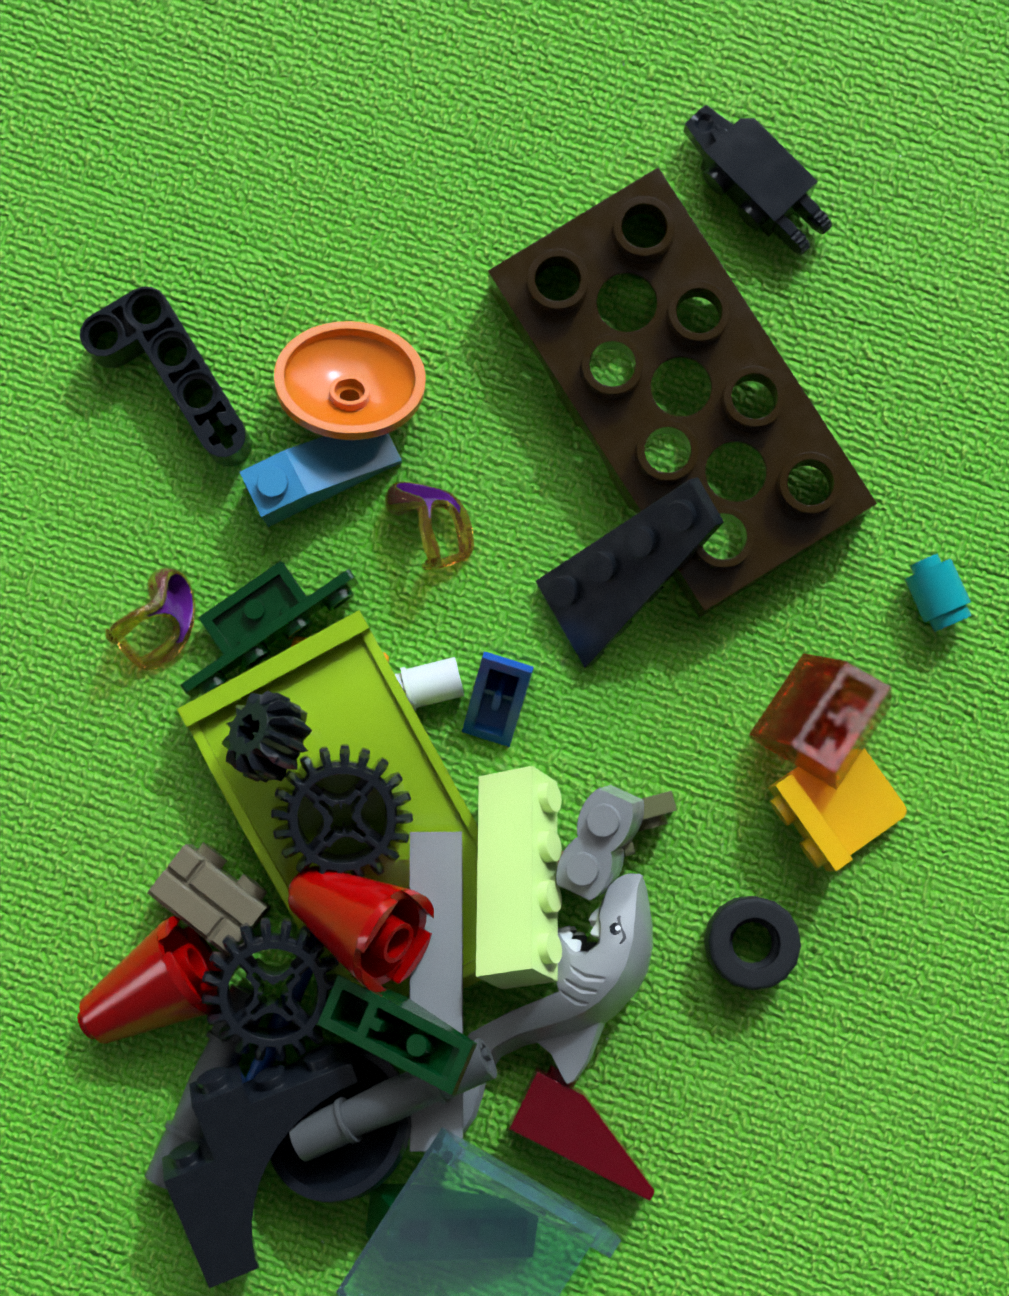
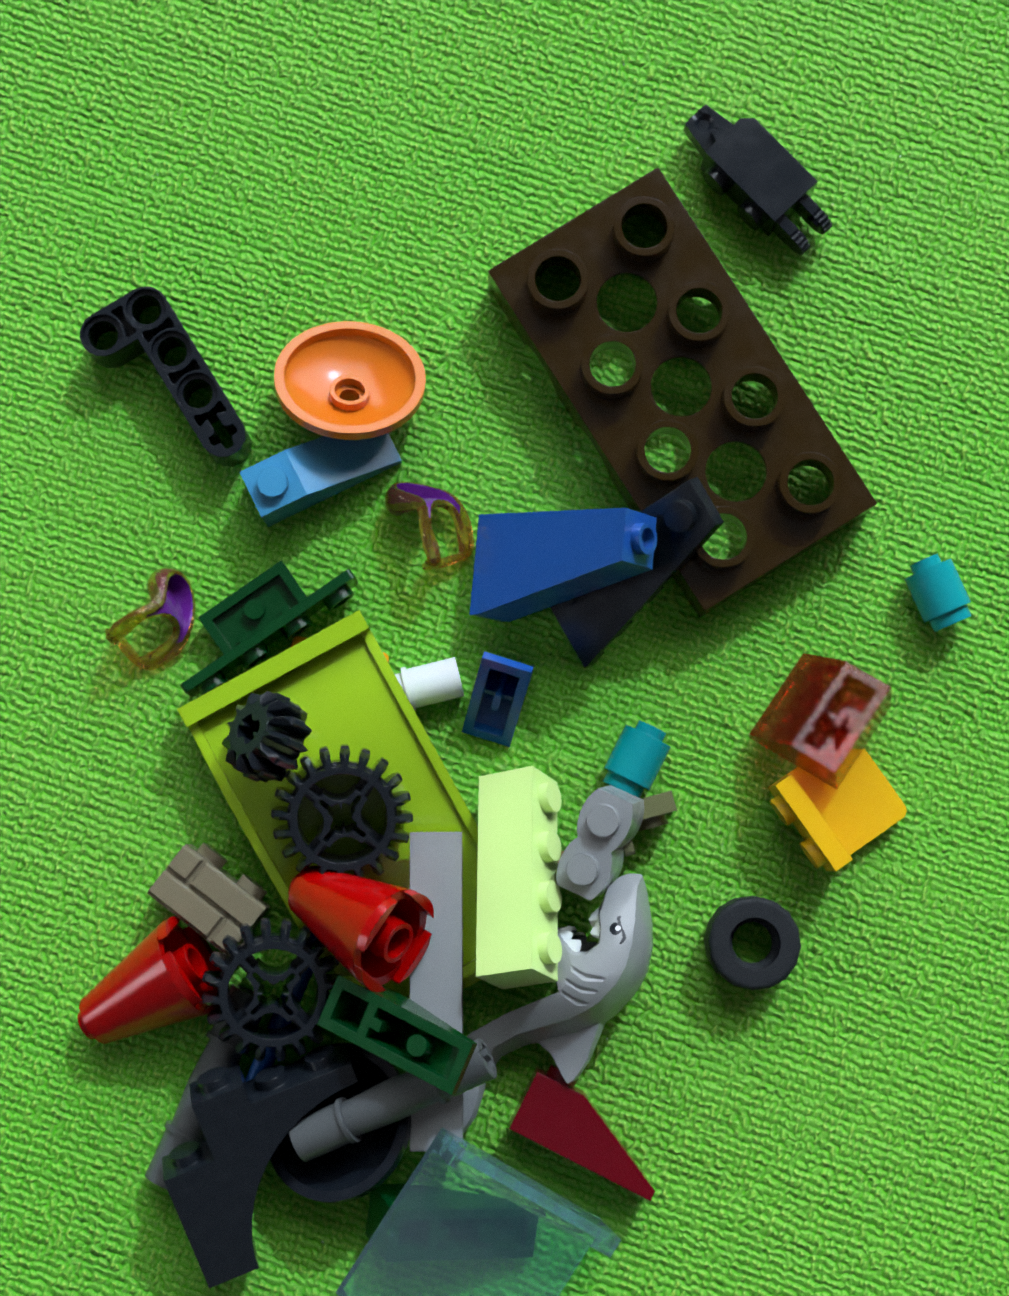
(555, 556): none -> blue slope
(636, 758): none -> teal brick

